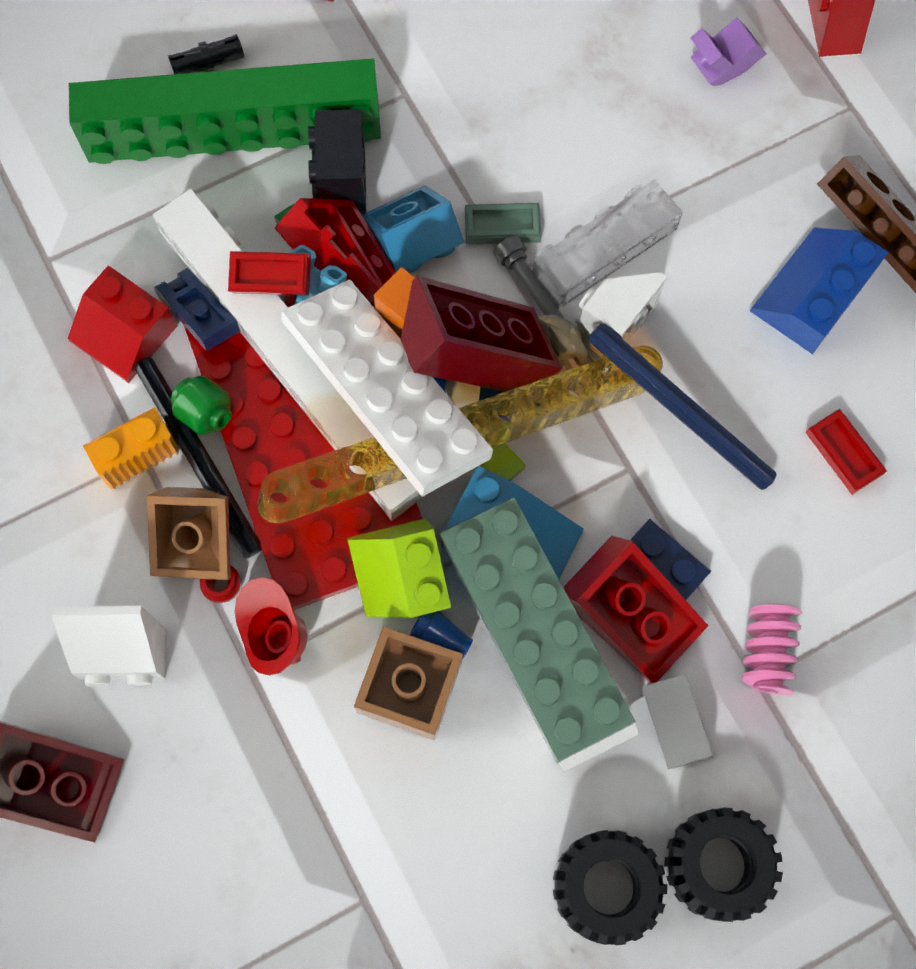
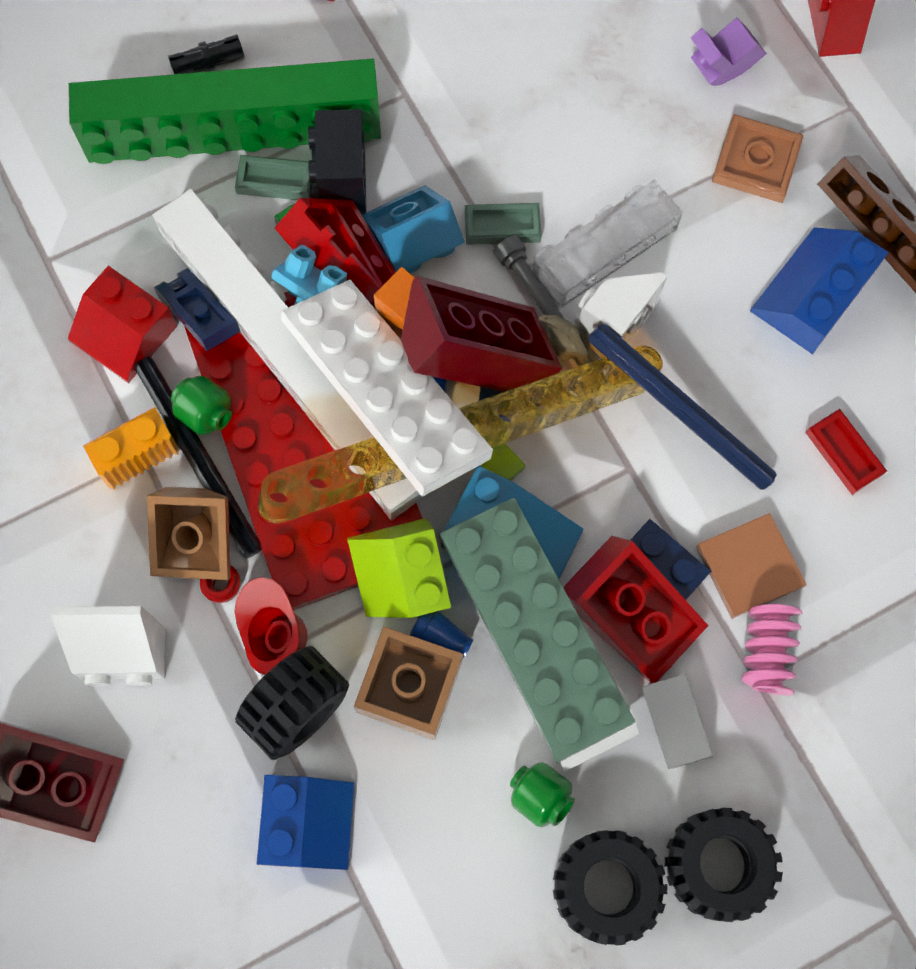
(269, 273): red tile -> none
(273, 178): none -> sand green tile
(291, 702): none -> black tyre
(305, 822): none -> blue slope
(541, 794): none -> green head
(751, 565): none -> nougat tile
(757, 158): none -> nougat tile

